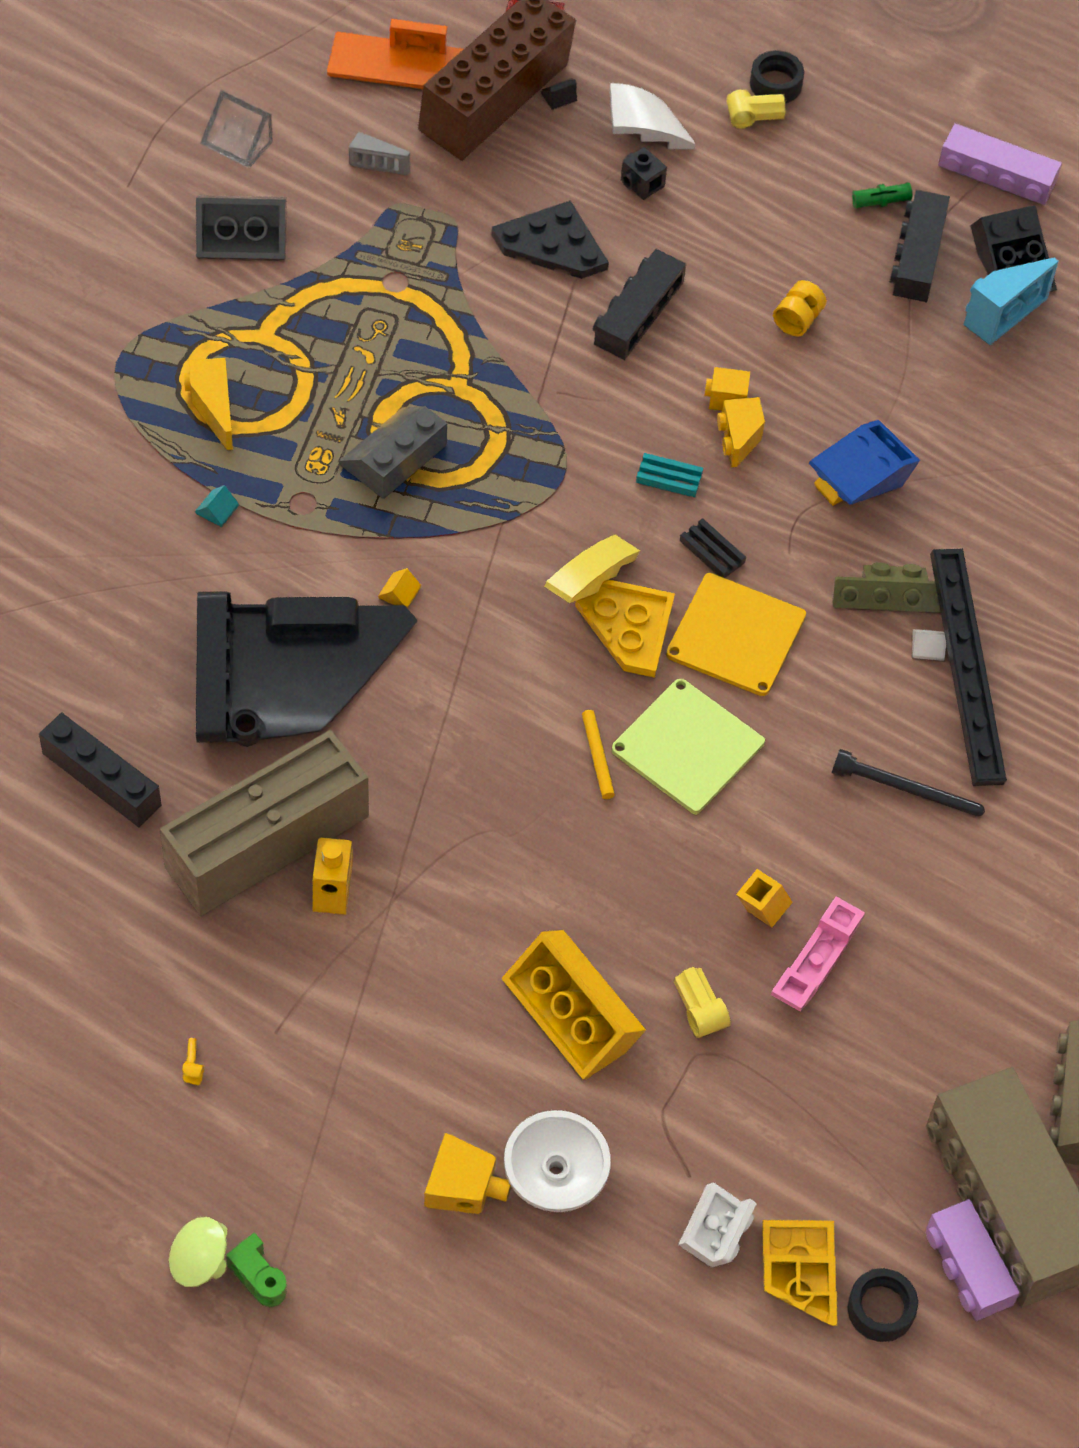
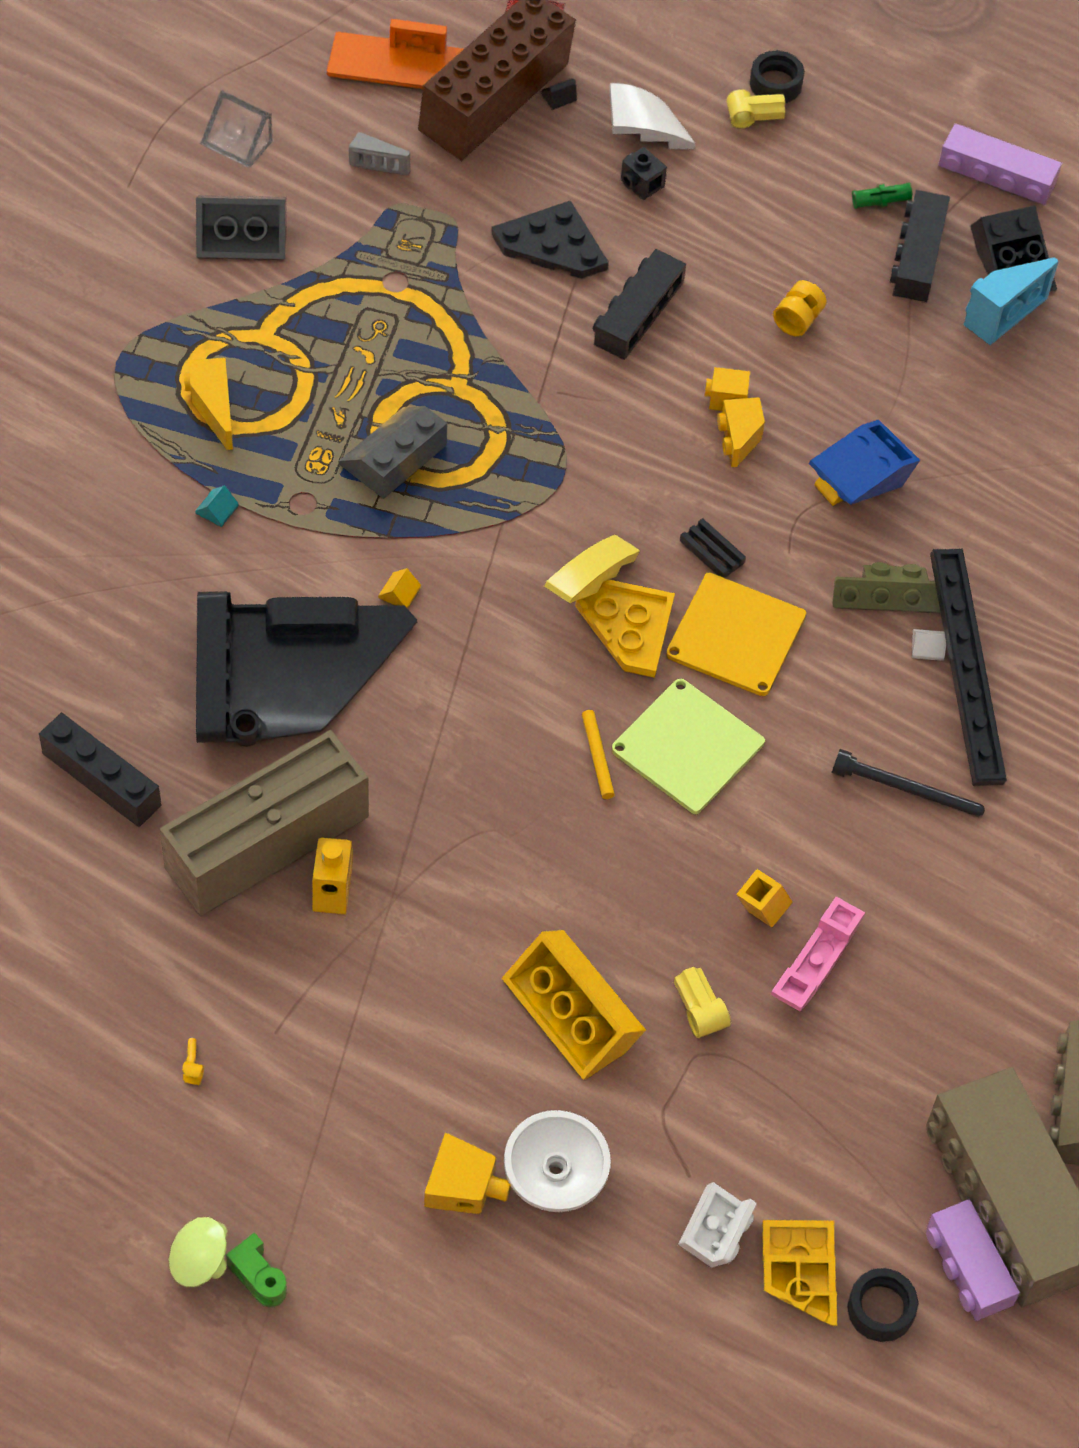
(671, 471): teal tile -> none

